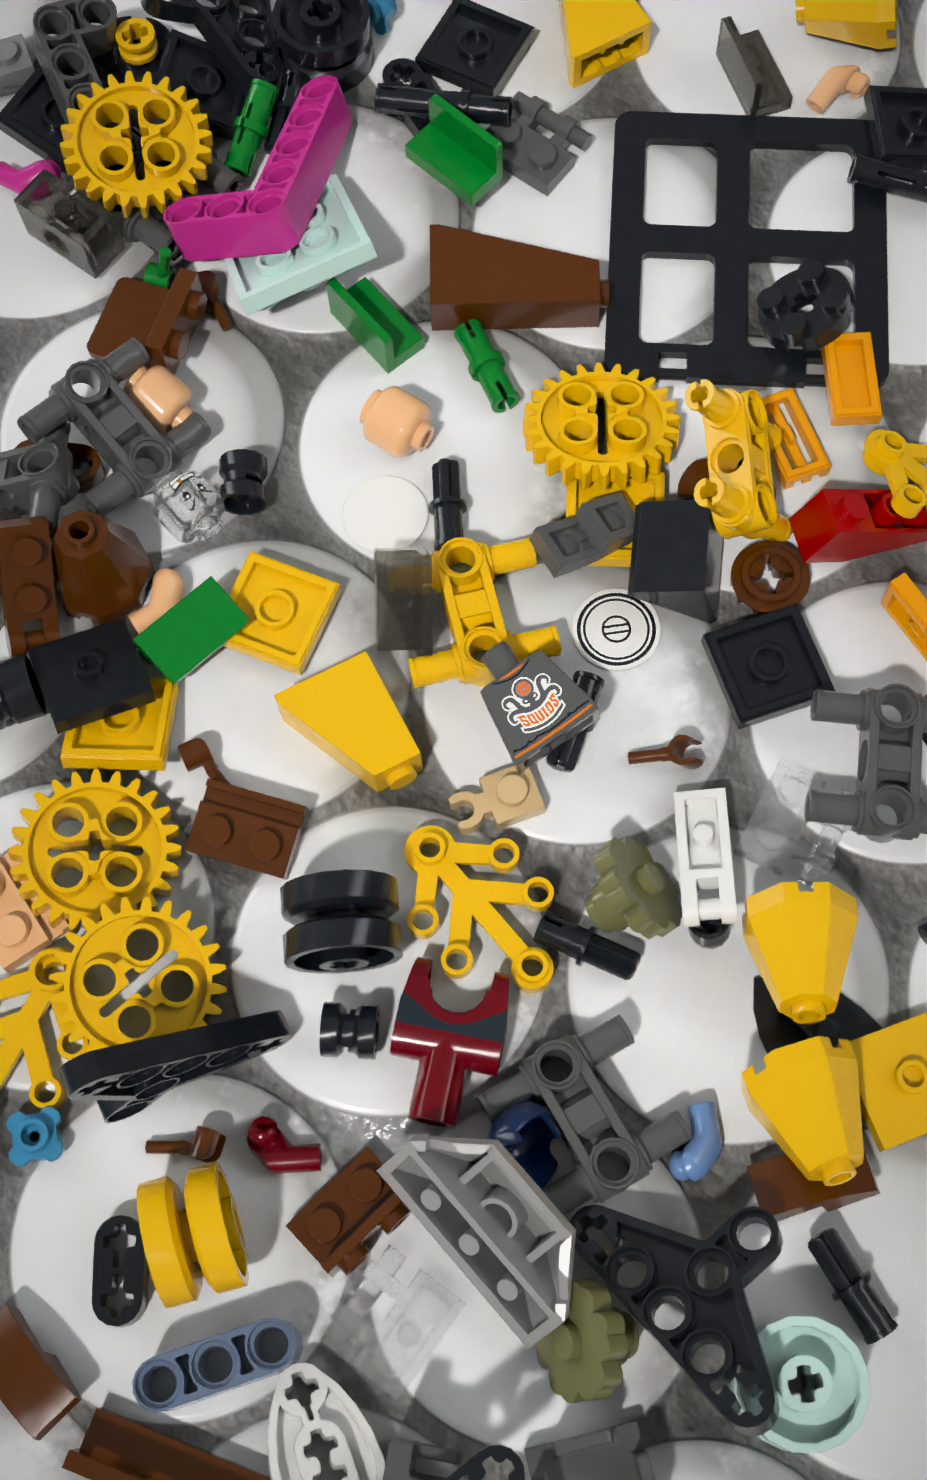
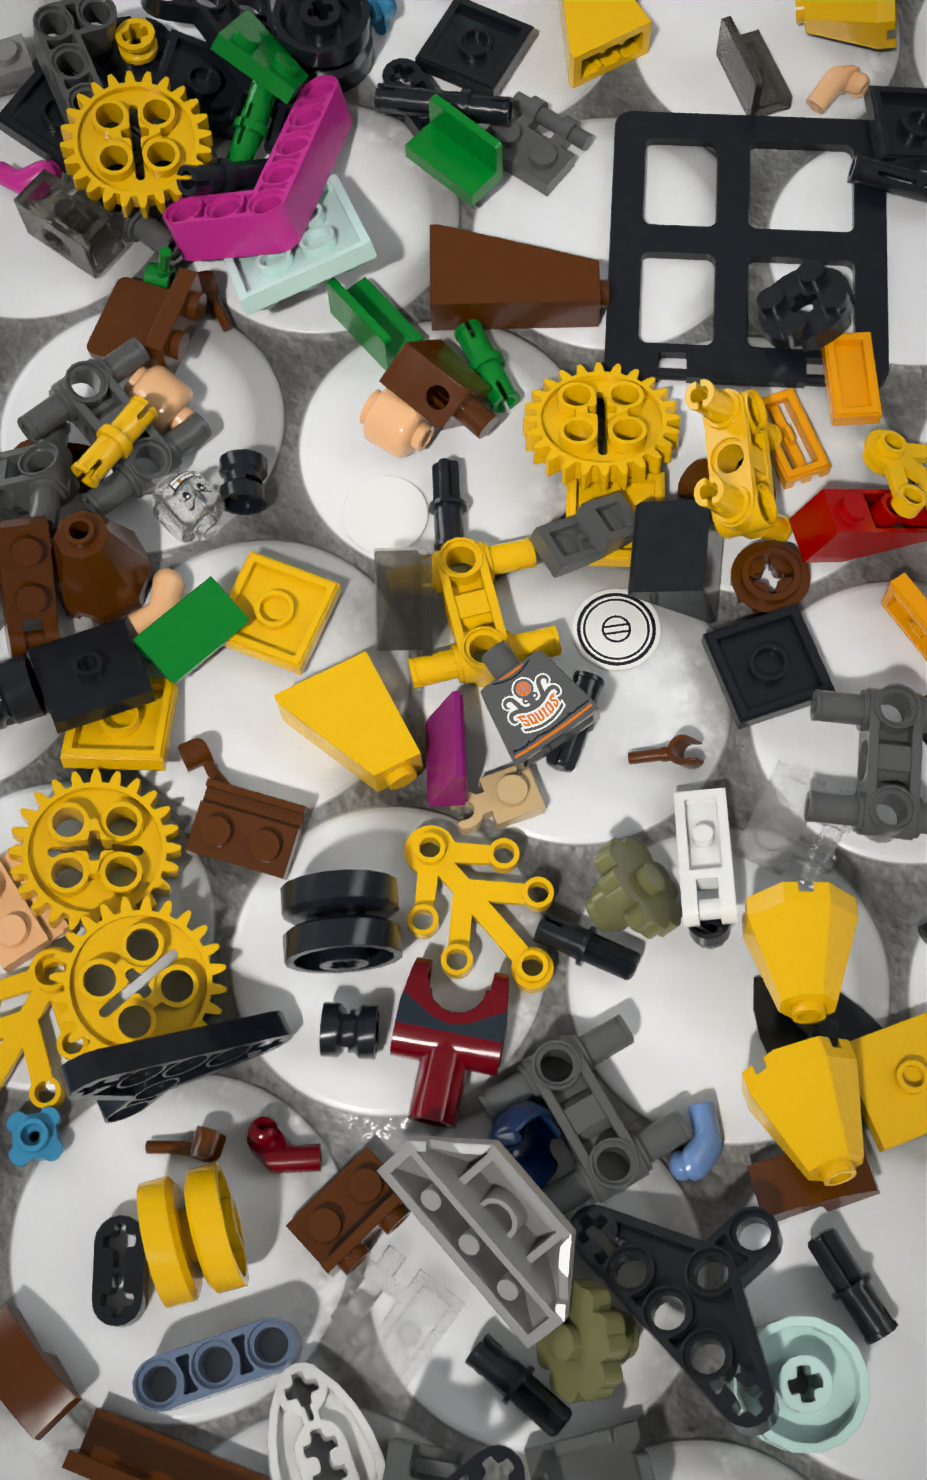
(114, 441): none -> yellow pin
(220, 176): none -> black pin
(260, 56): none -> green wing
(440, 386): none -> reddish brown torso
(446, 754): none -> magenta slope
(519, 1386): none -> black axle

